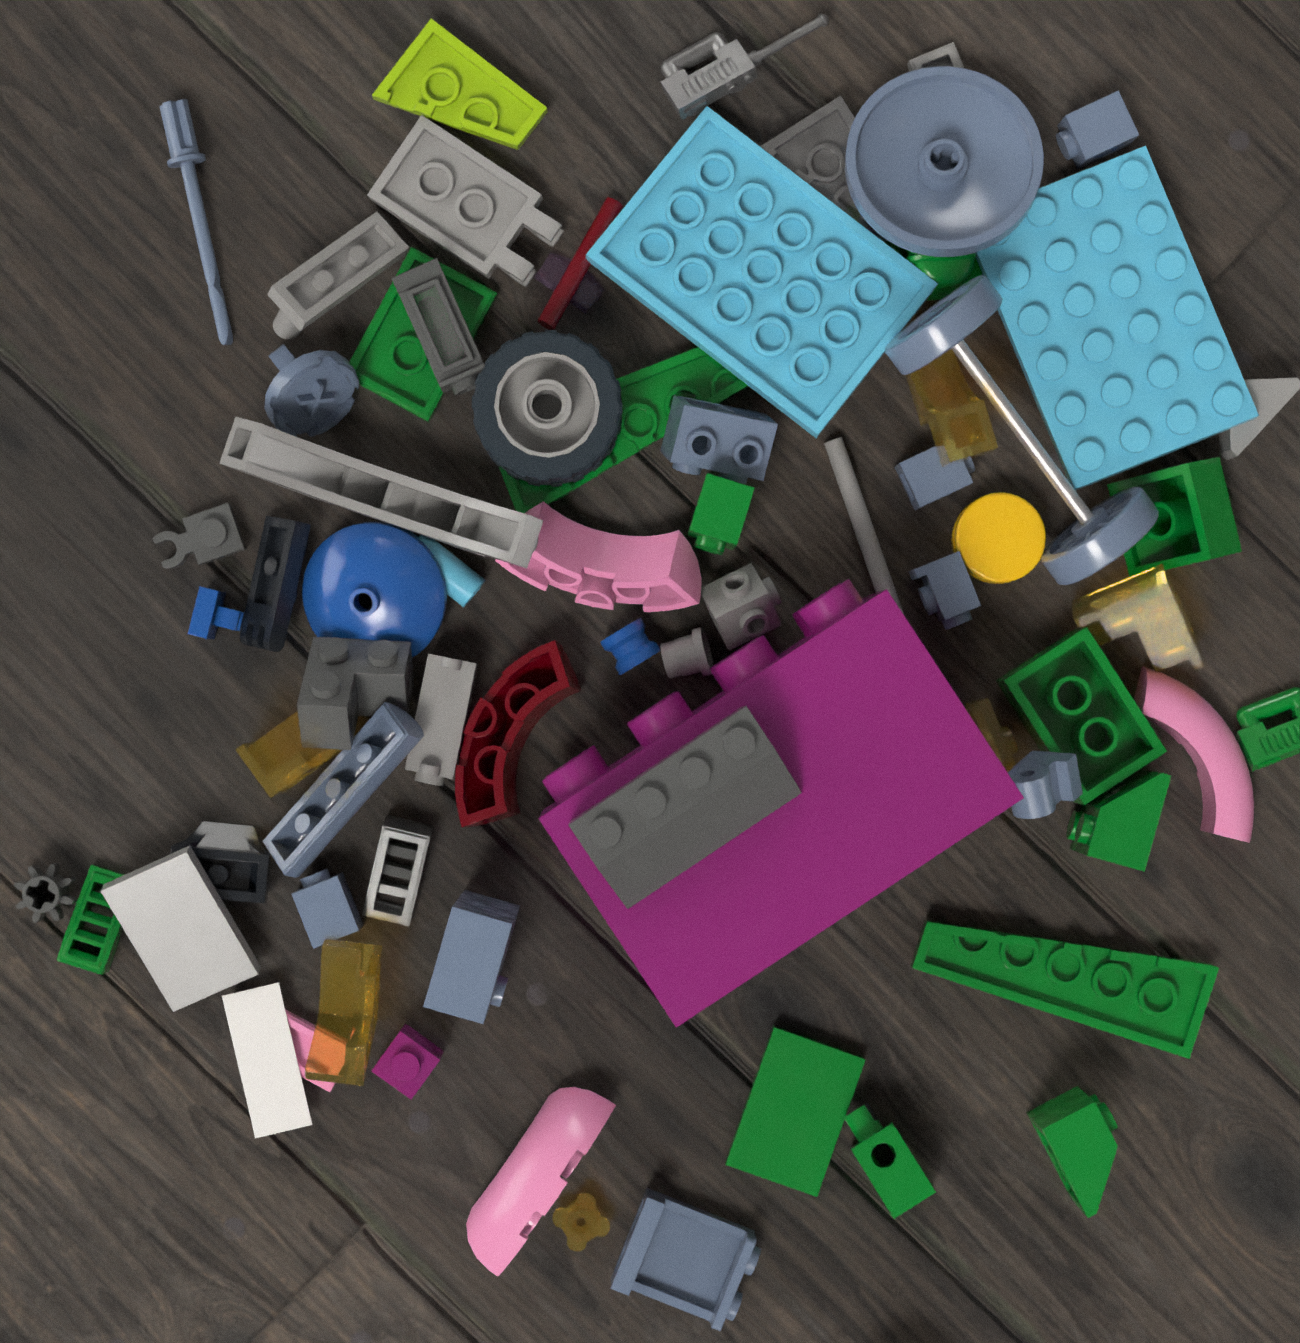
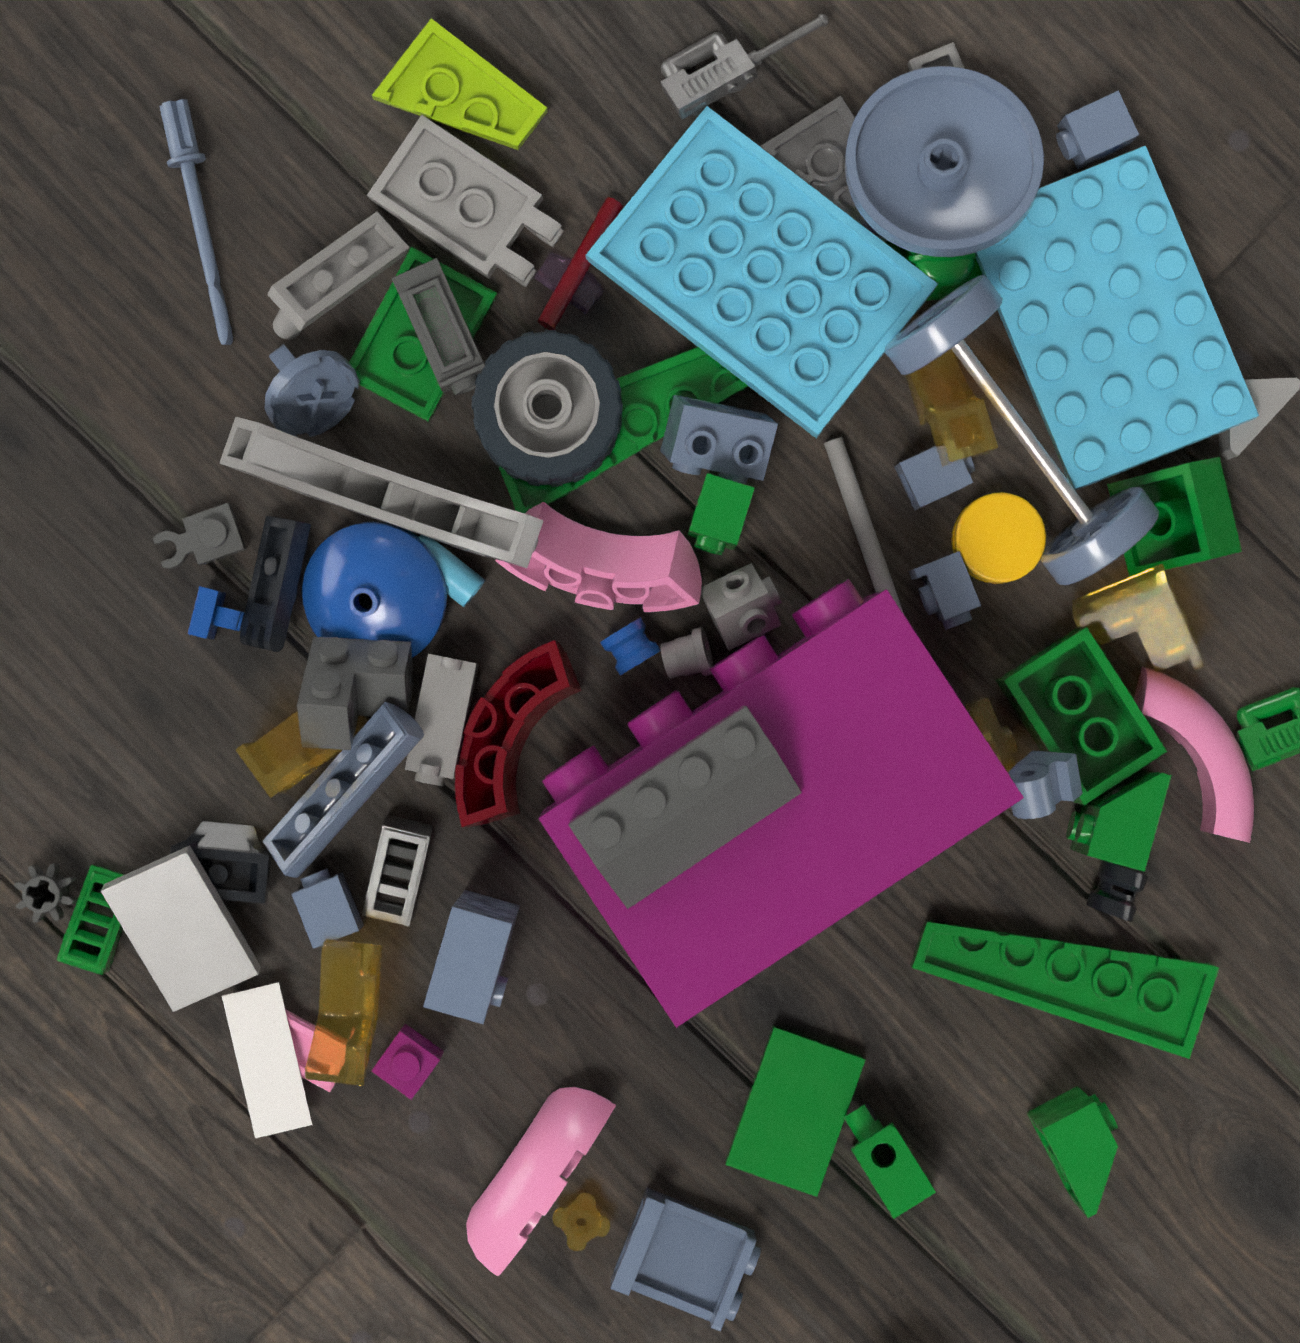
(1112, 901): none -> black wheel

